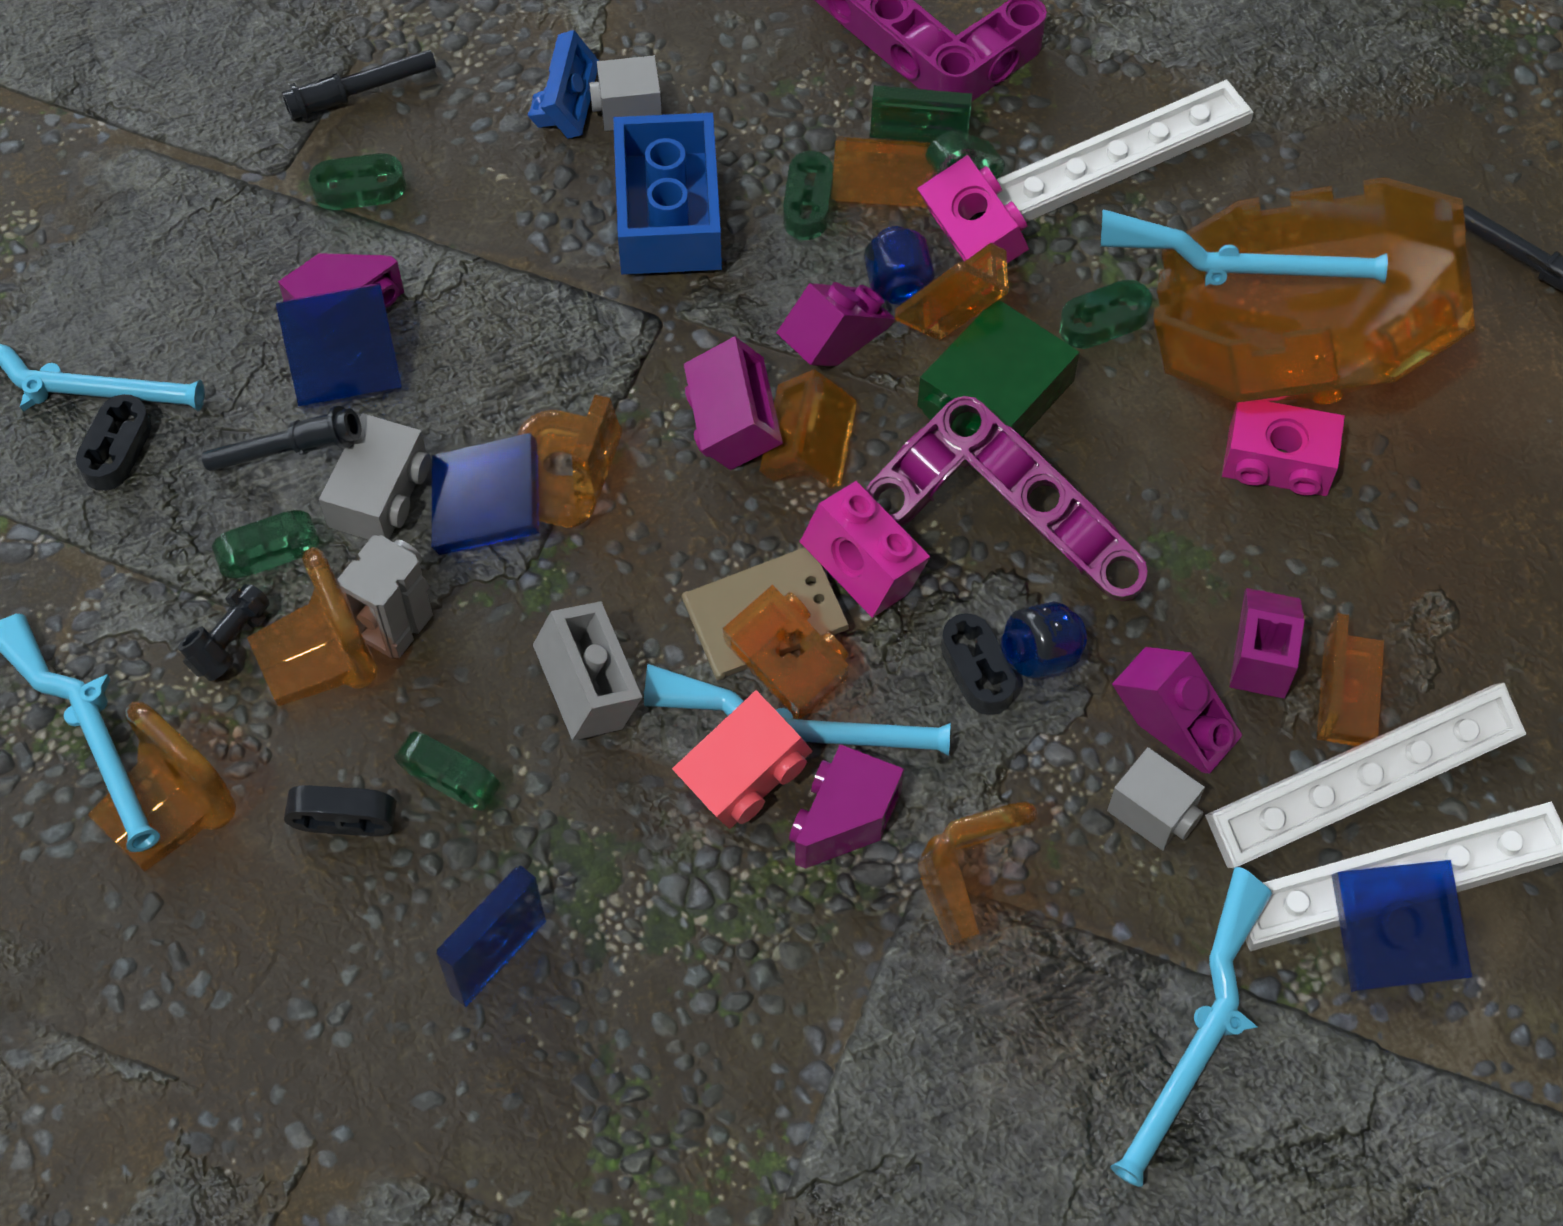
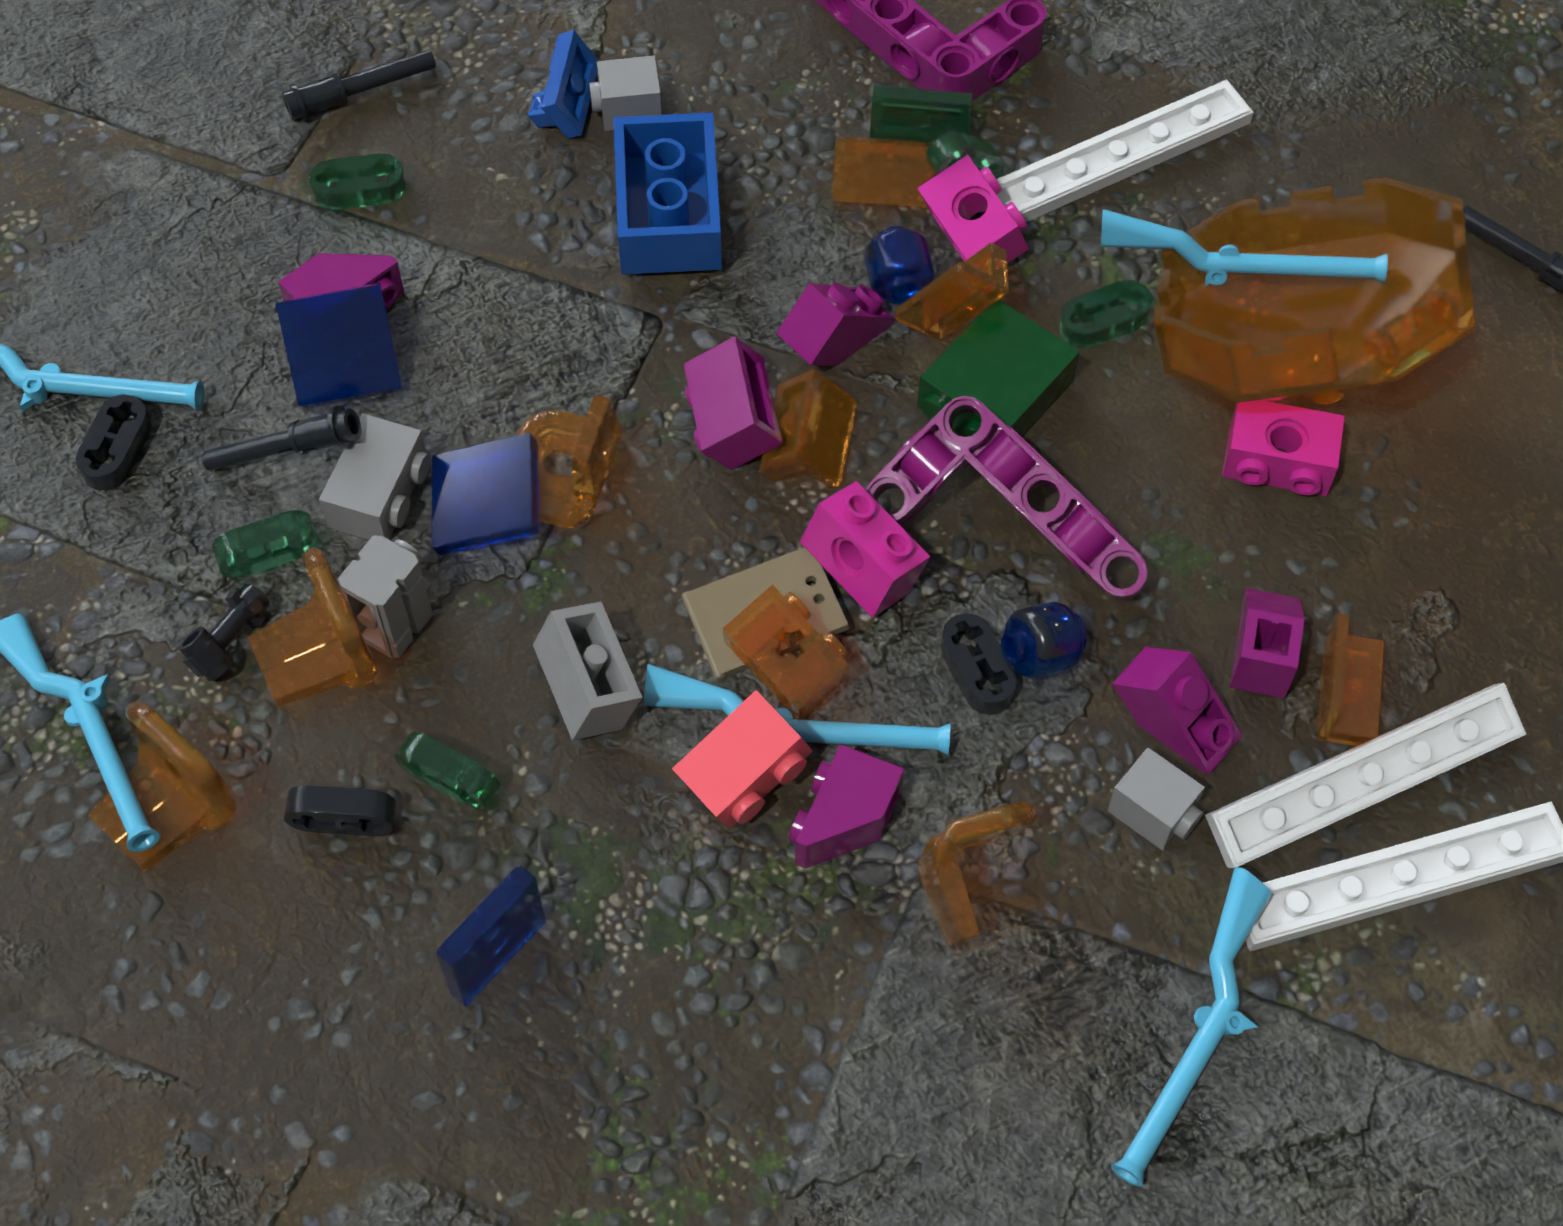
(799, 194): clear green beam -> none
(1401, 925): clear blue tile -> none

